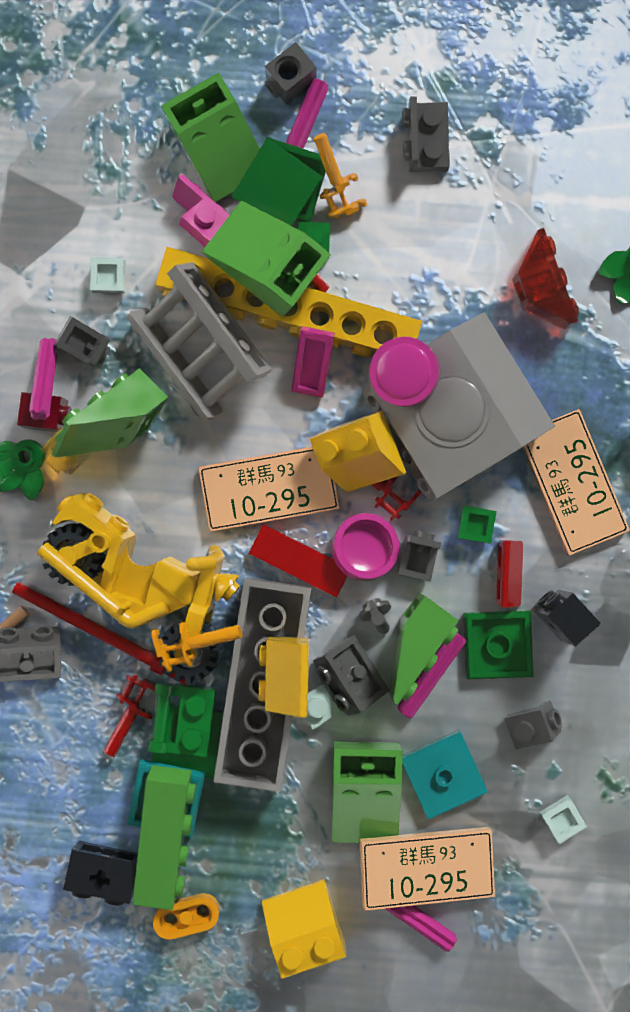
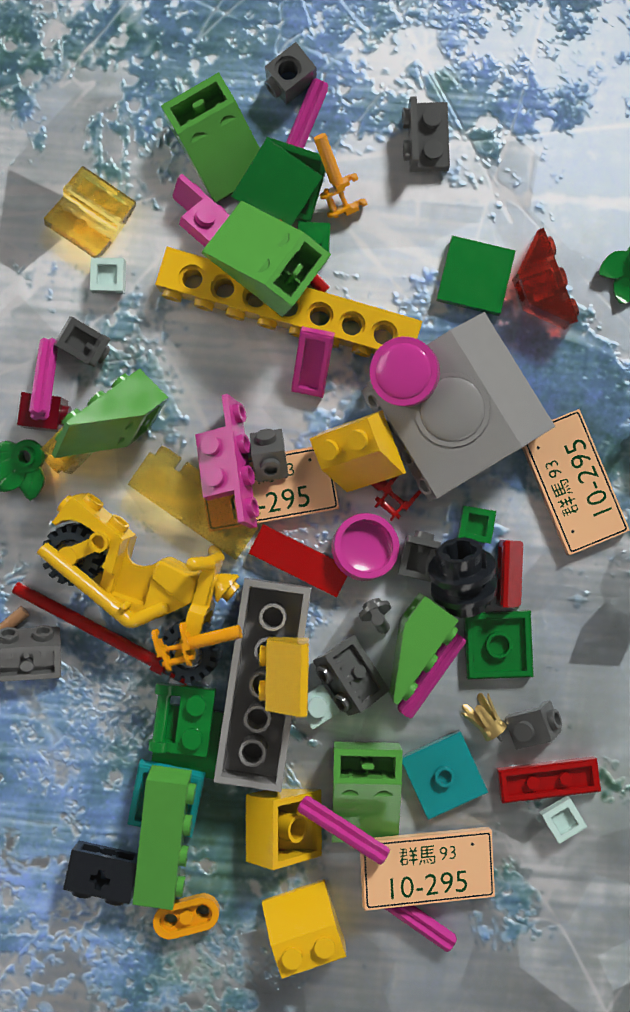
(90, 213): none -> clear yellow slope
(129, 714): red piece -> none
(183, 498): none -> clear yellow windscreen
(222, 325): light grey fence -> none
(226, 464): none -> dark pink bracket
(268, 455): none -> dark grey bracket
(277, 831): none -> yellow slope
(343, 830): none -> dark pink axle
(463, 577): none -> black piece
(475, 275): none -> green tile
(485, 718): none -> pearl gold piece
(548, 779): none -> red tile
(566, 616): black brick -> none

